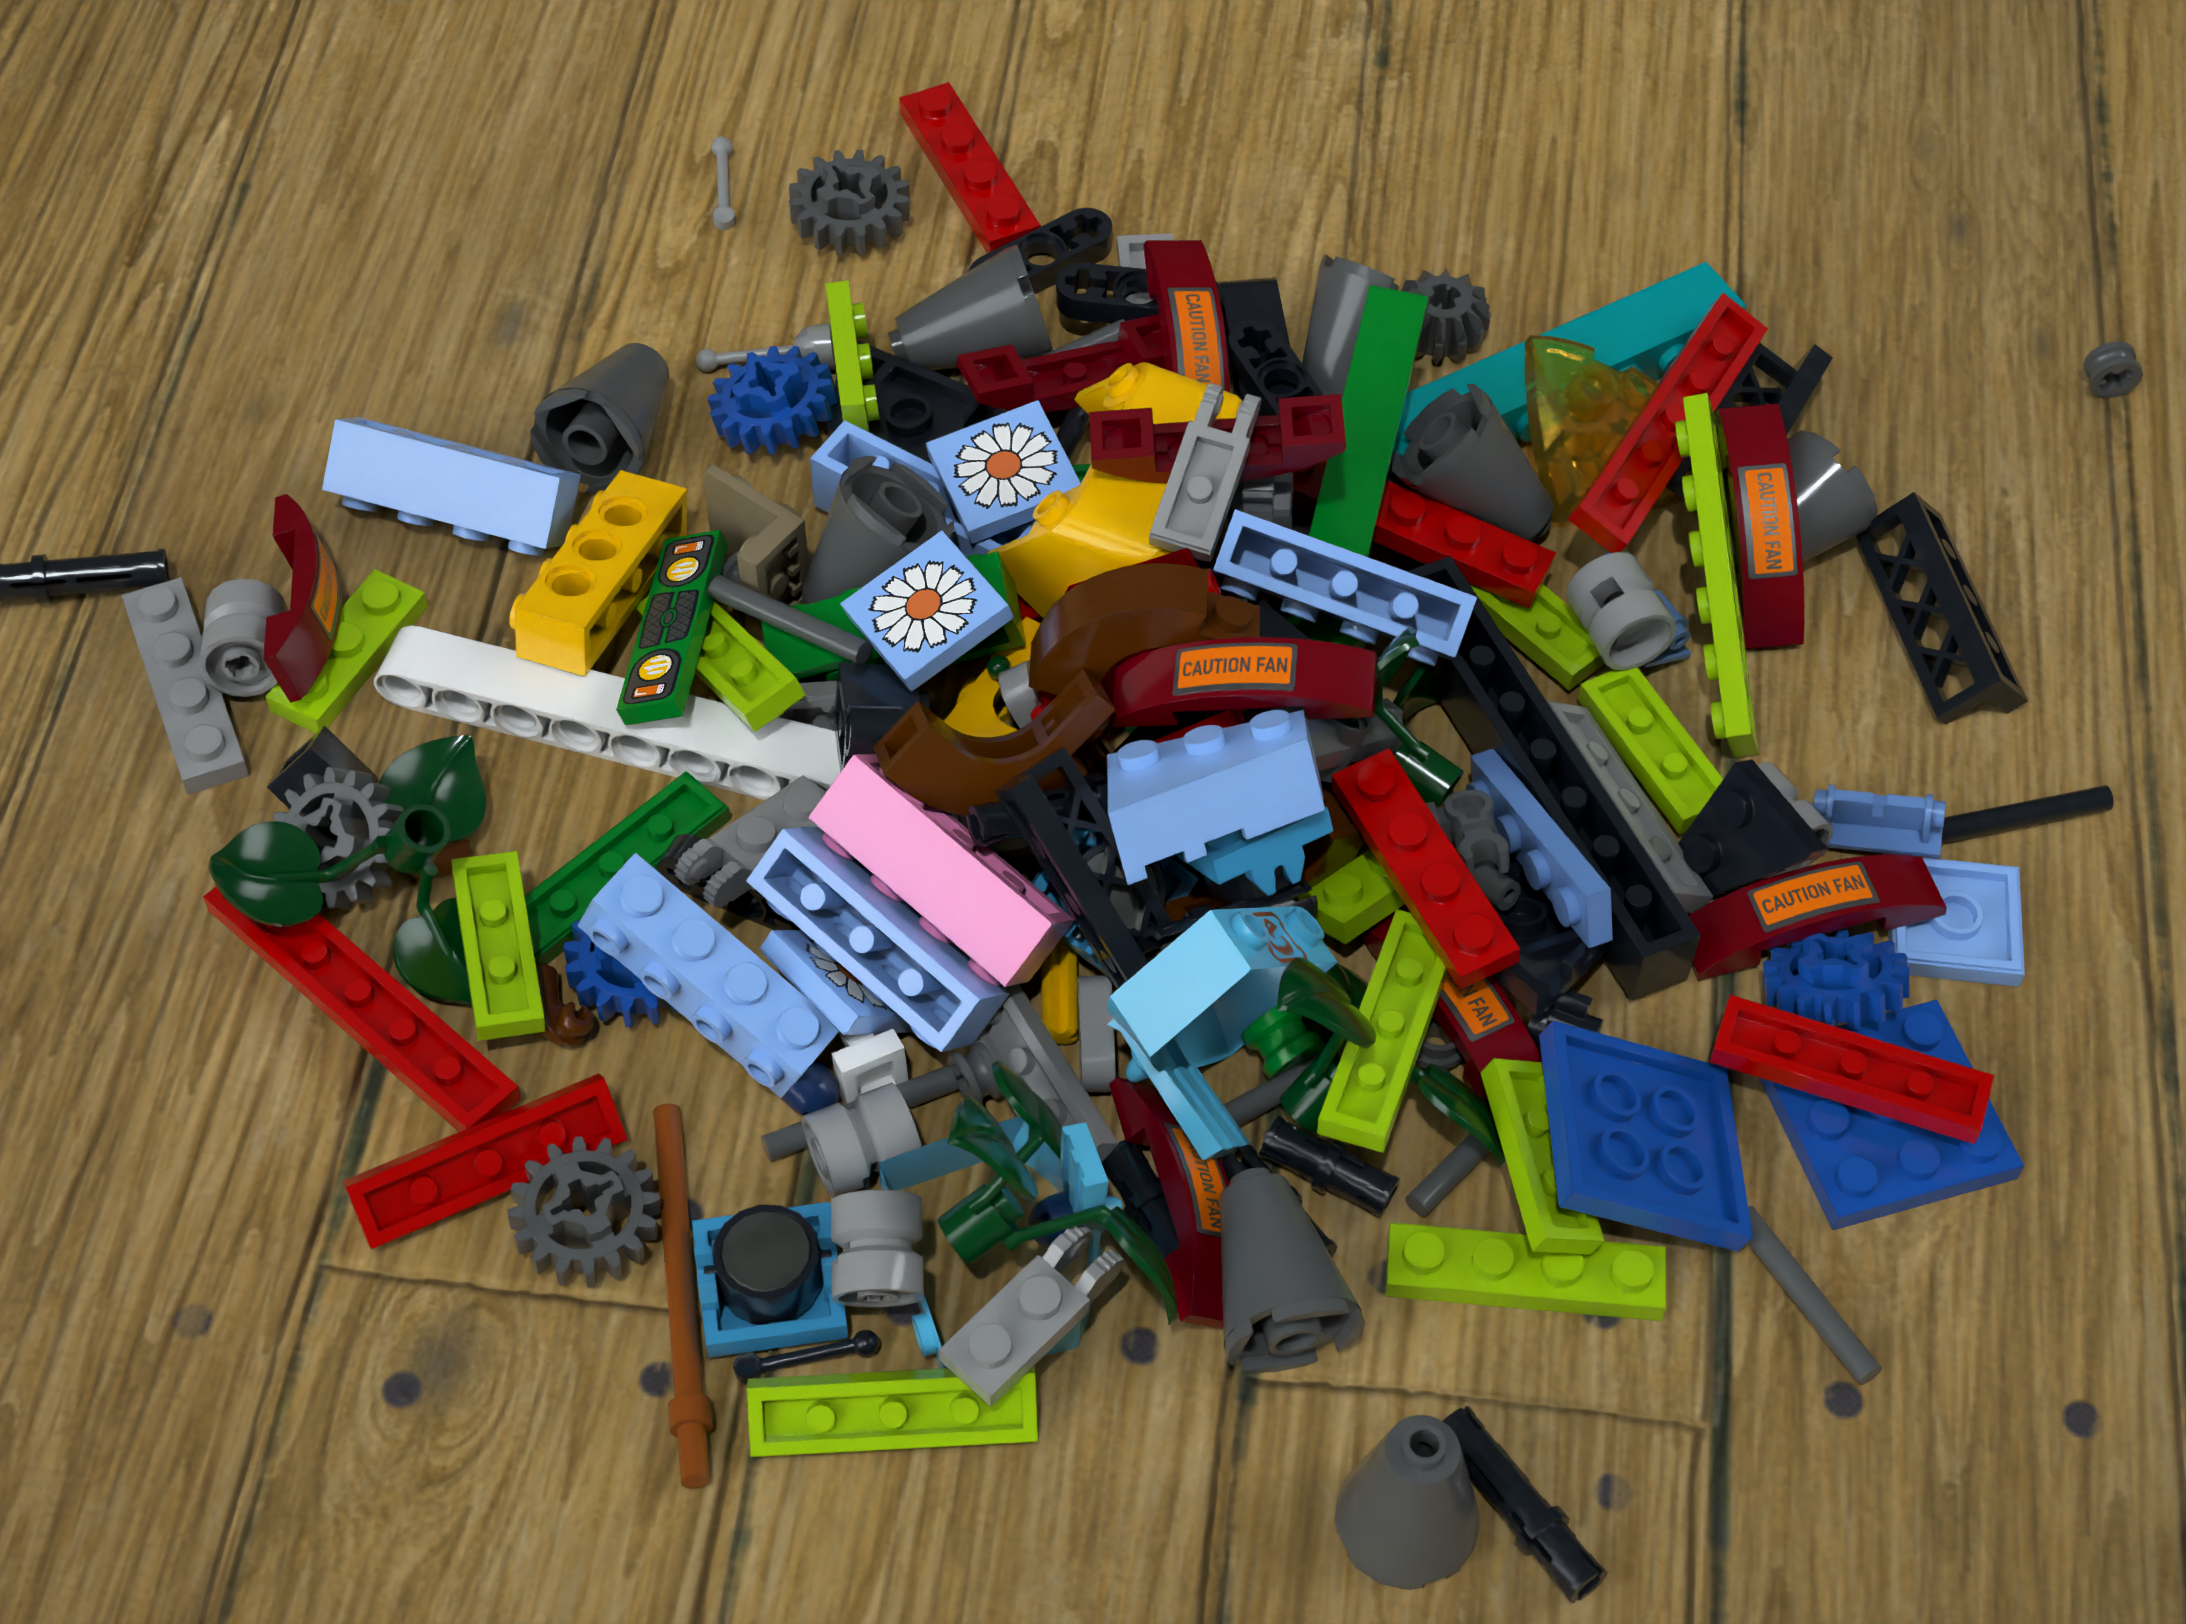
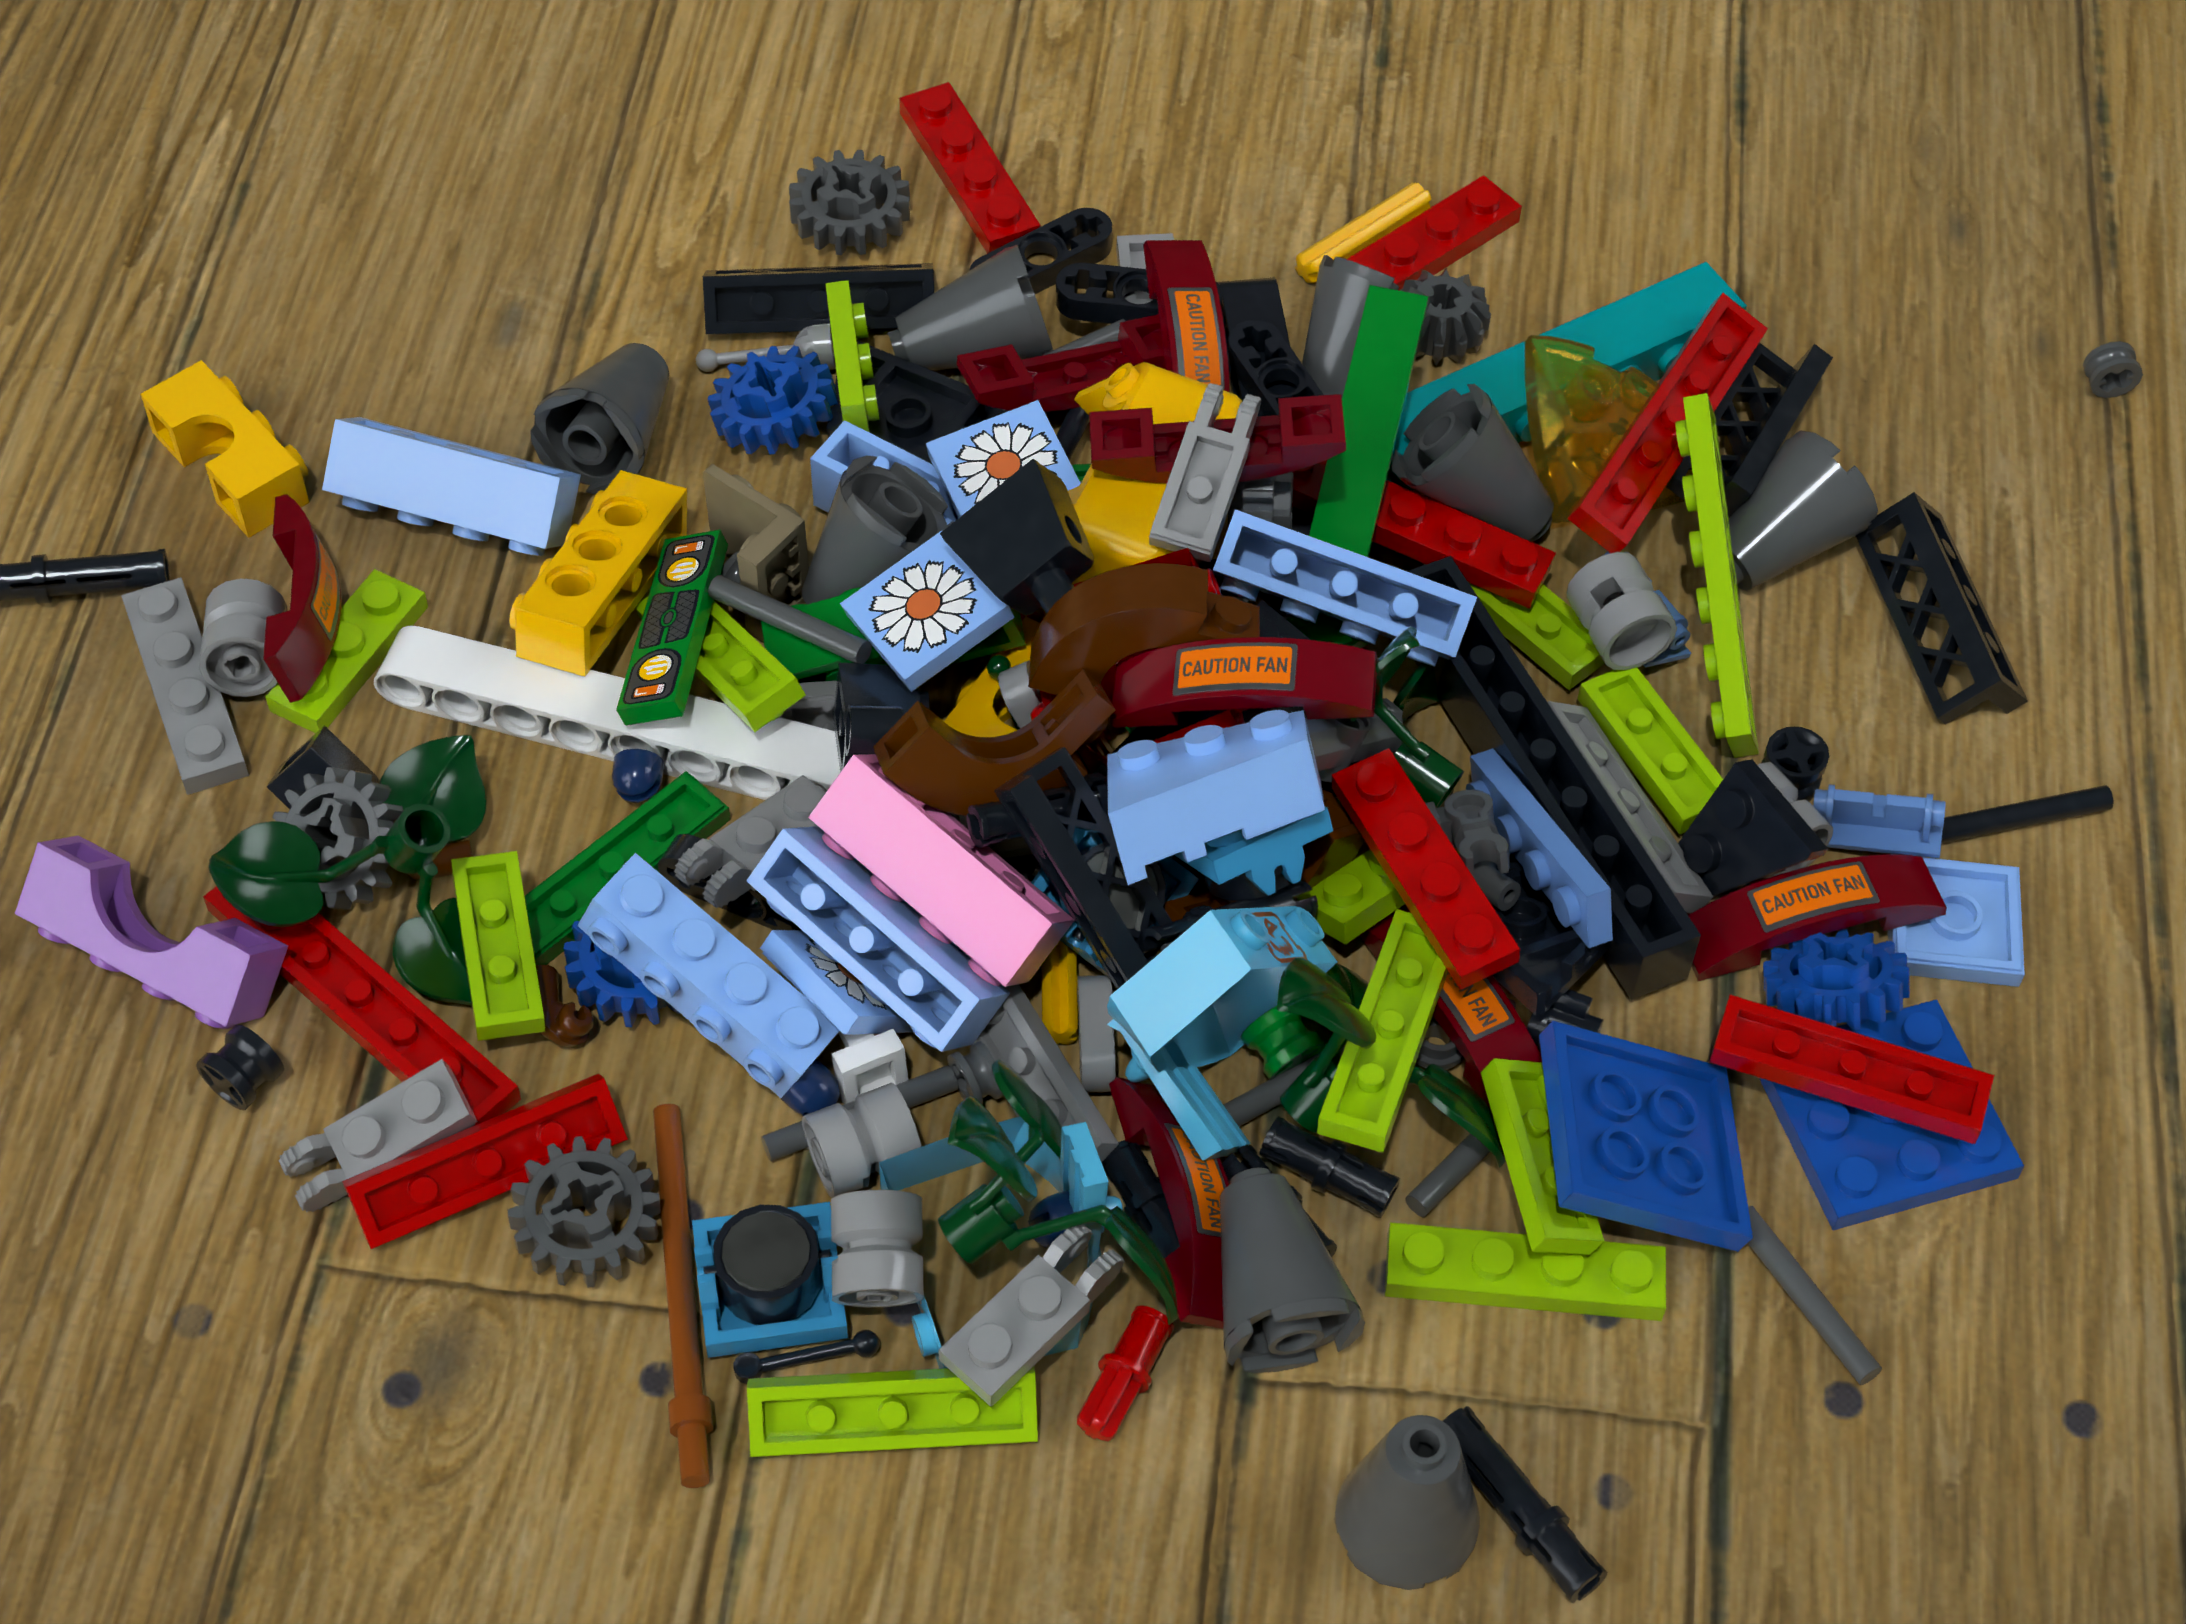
(87, 900): none -> arch
(206, 416): none -> yellow arch
(240, 1067): none -> black wheel
(383, 1129): none -> light grey hinge
(637, 774): none -> dark blue hinge
(723, 215): light grey hinge -> none
(798, 297): none -> black fence
(1024, 540): none -> black torso
(1124, 1373): none -> red axle
(1364, 229): none -> yellow axle
(1442, 232): none -> red plate
(1764, 525): dark red slope -> none
(1804, 755): none -> black wheel

